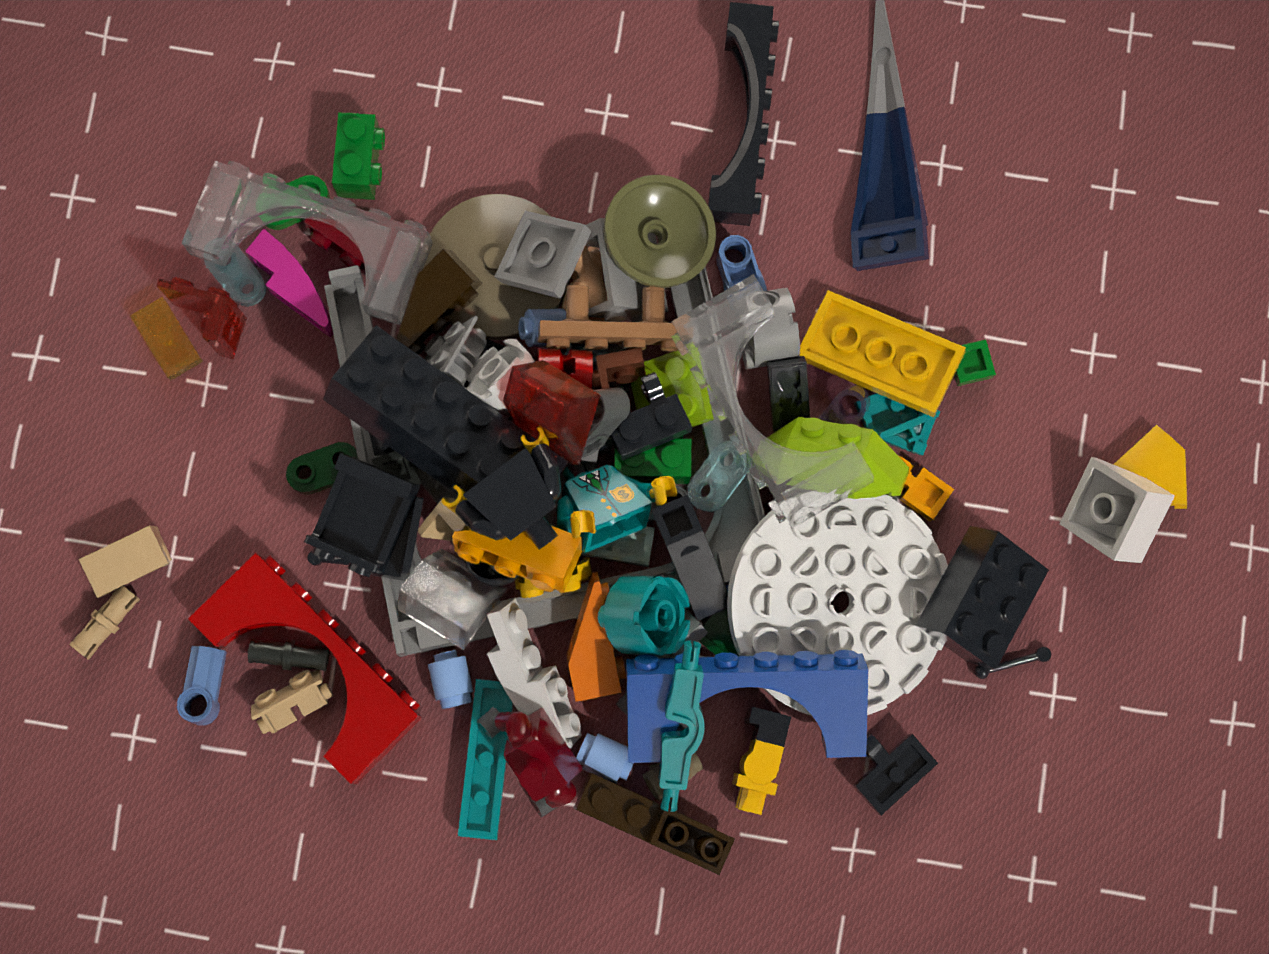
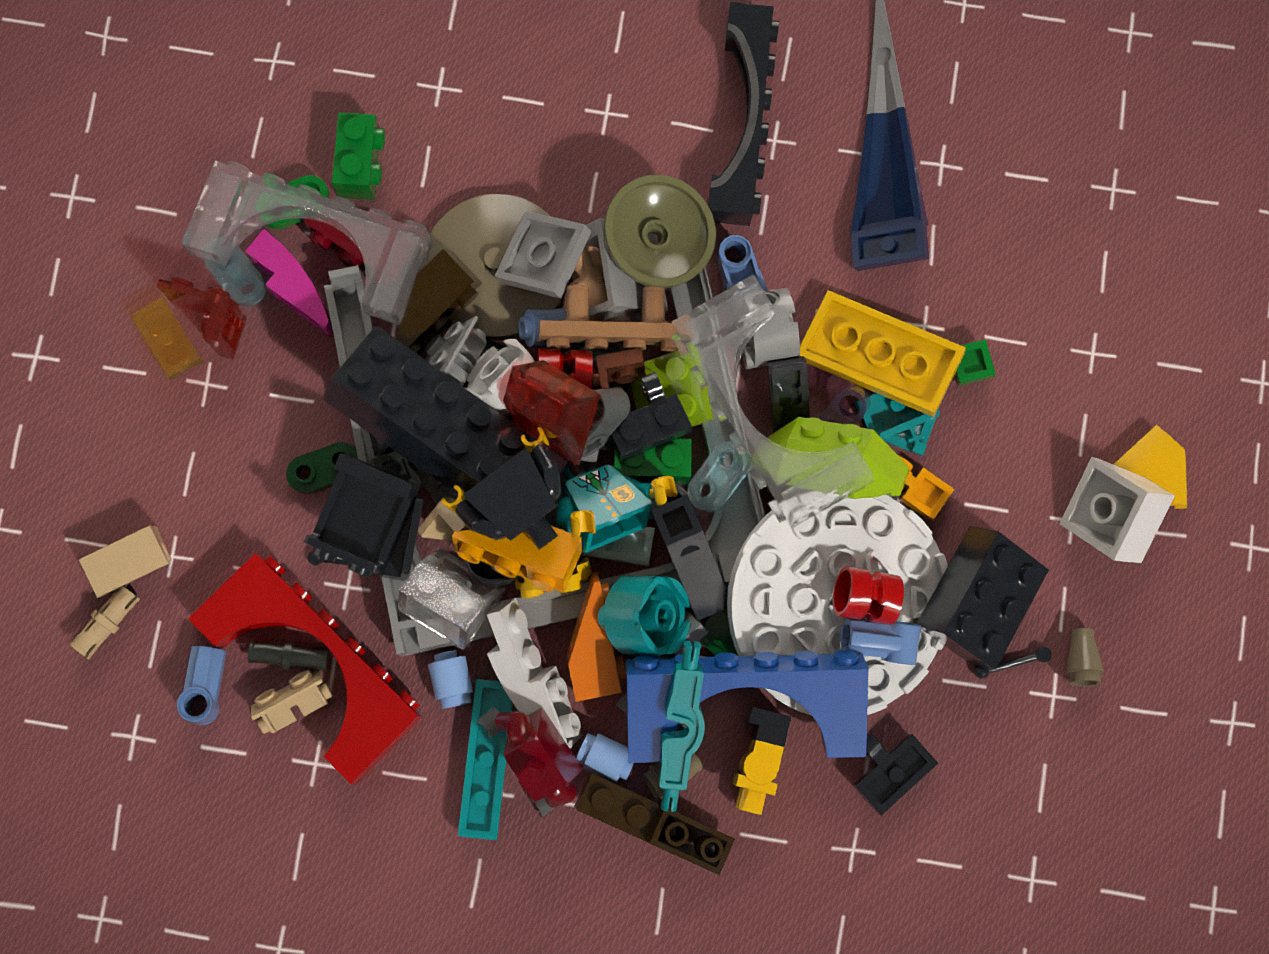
(873, 596): none -> red wheel
(892, 642): none -> medium blue piece
(1084, 661): none -> dark tan cone

